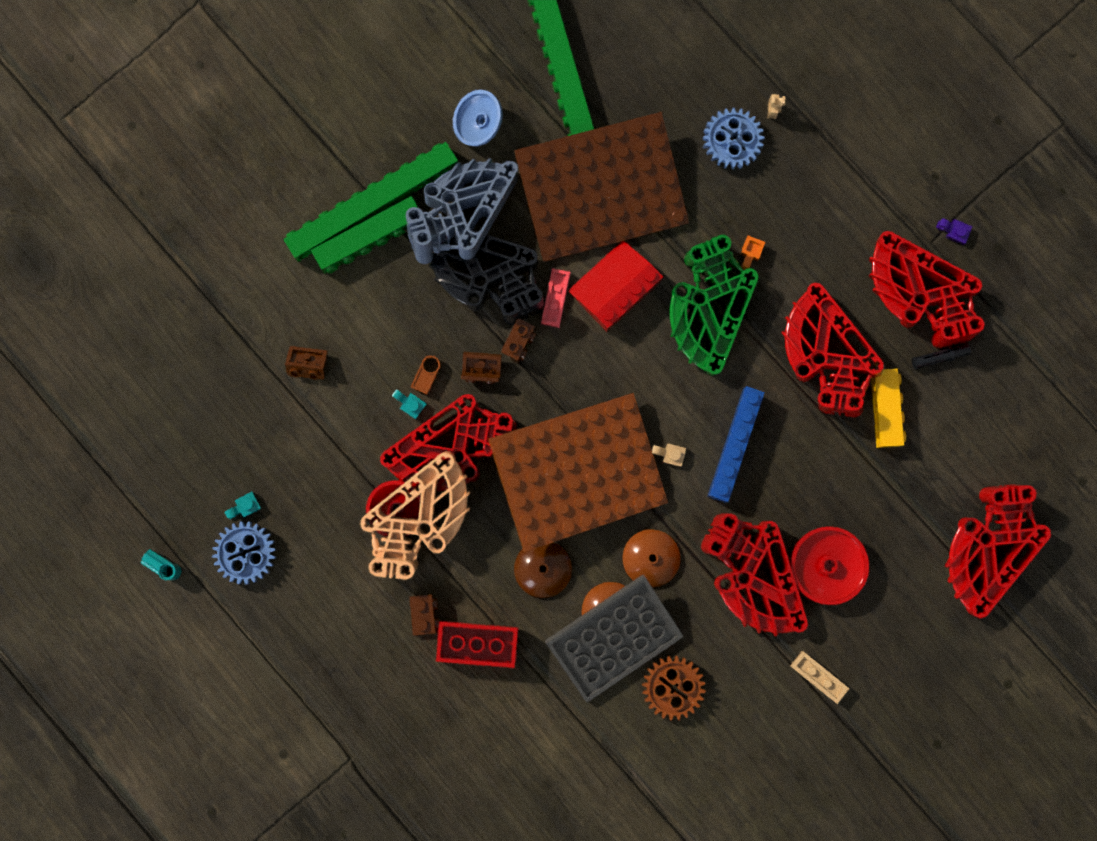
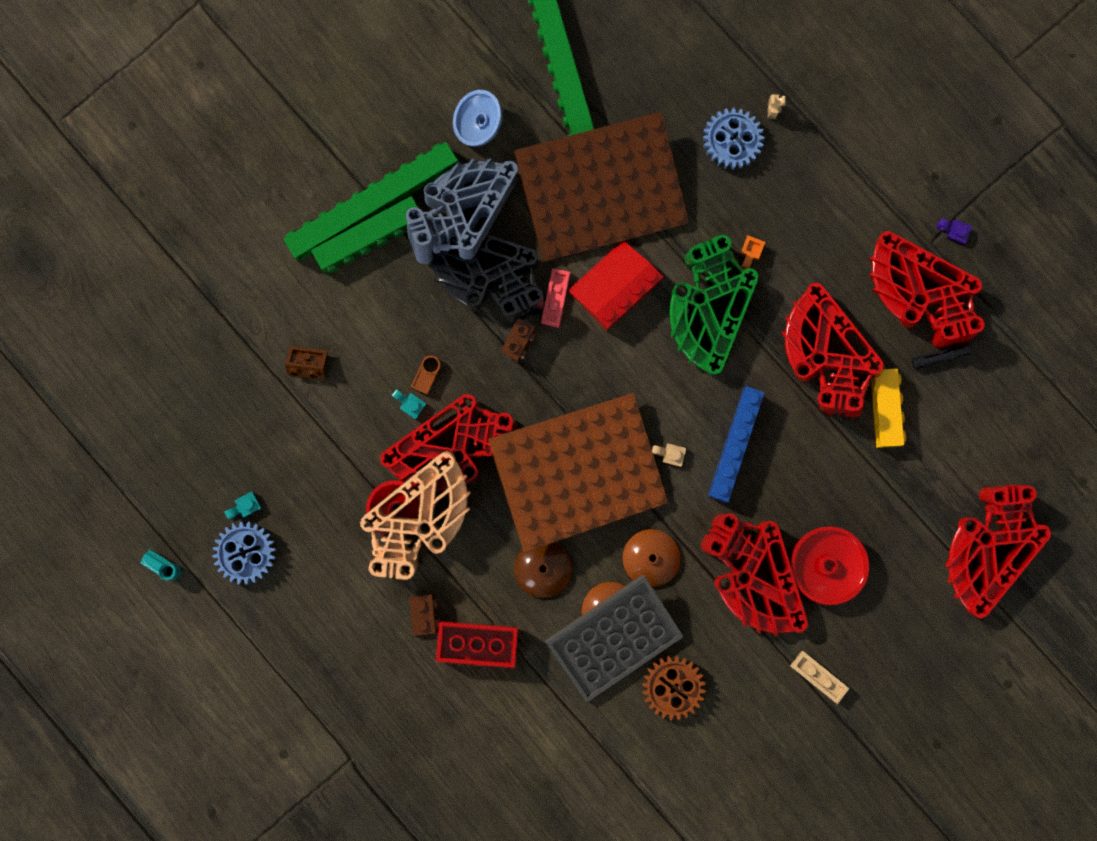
(481, 367): reddish brown bracket -> none

